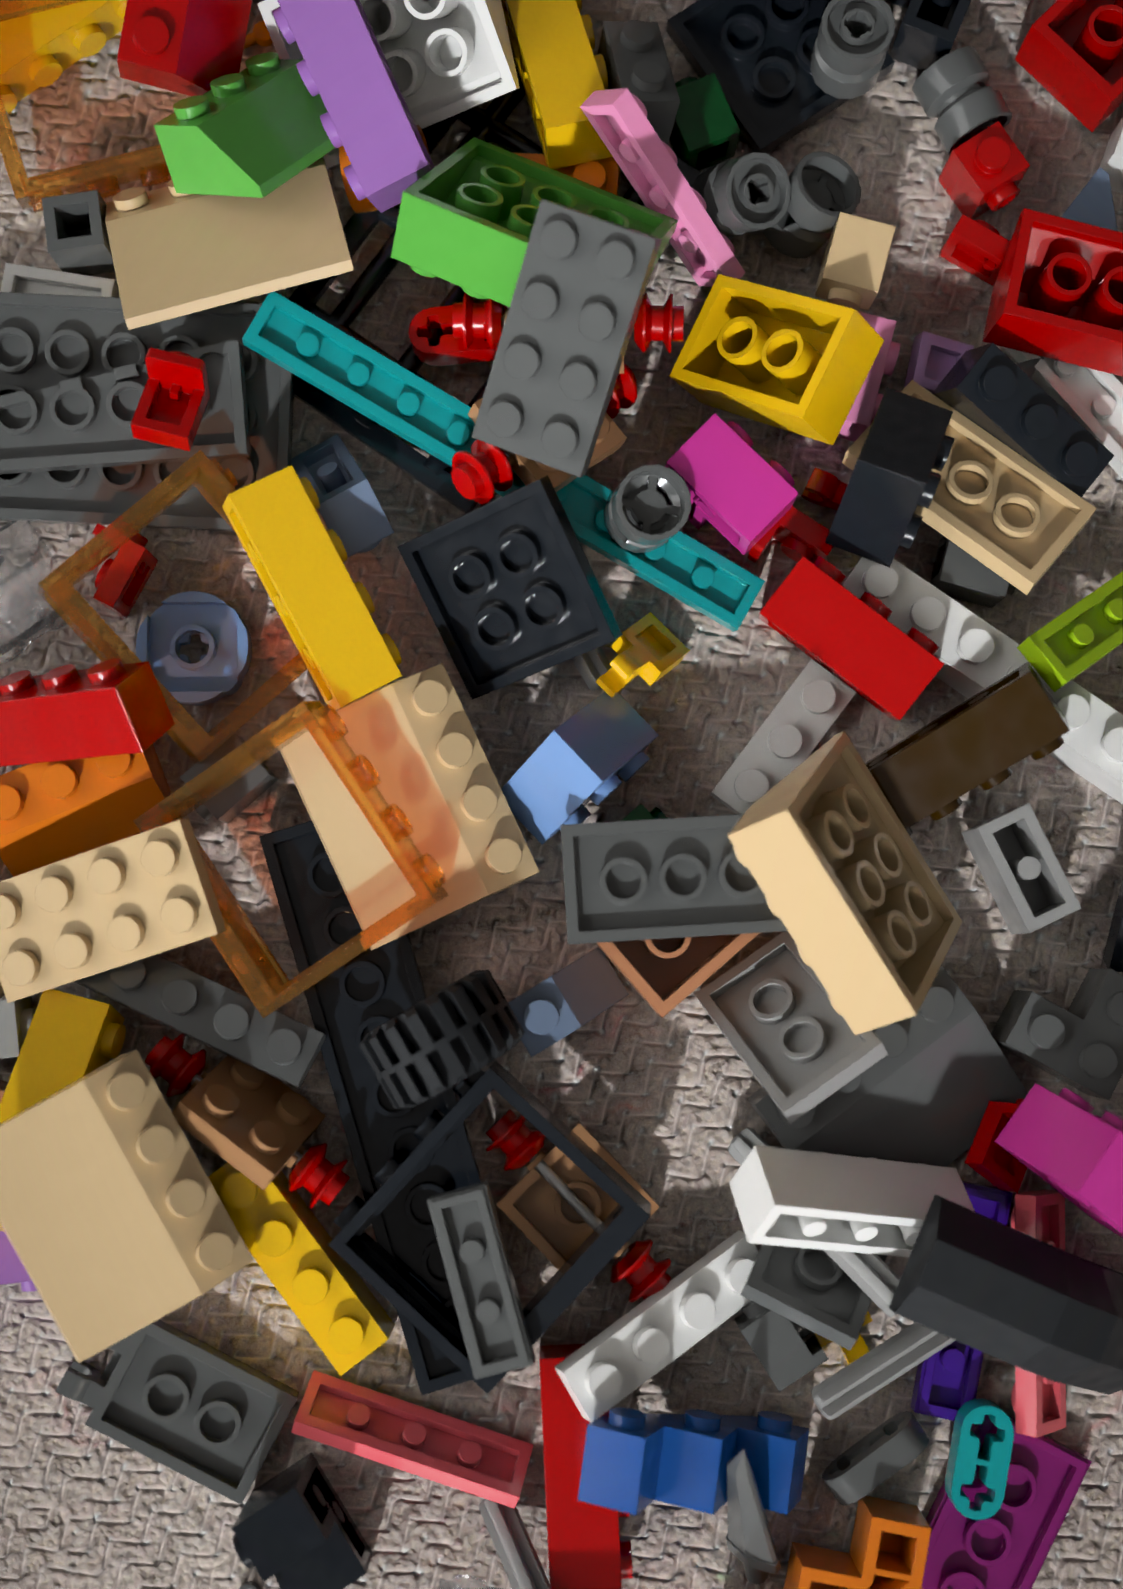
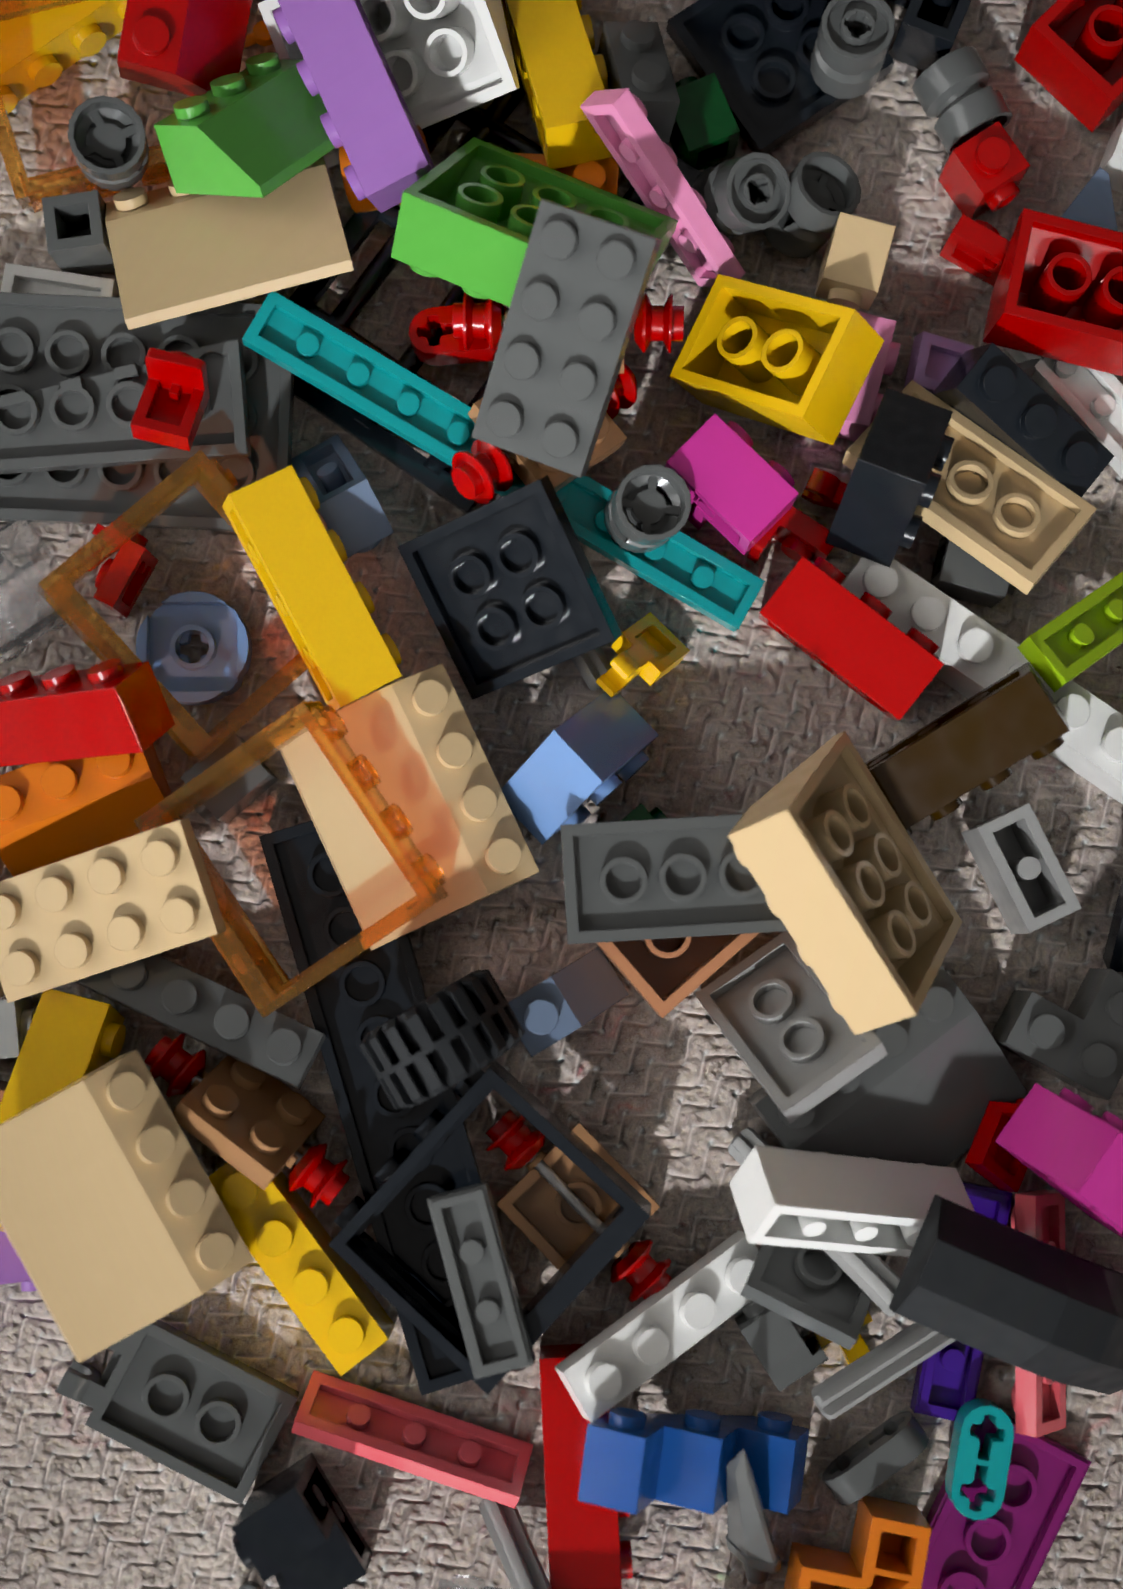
(109, 143): none -> dark grey wheel
(784, 737): white plate -> none

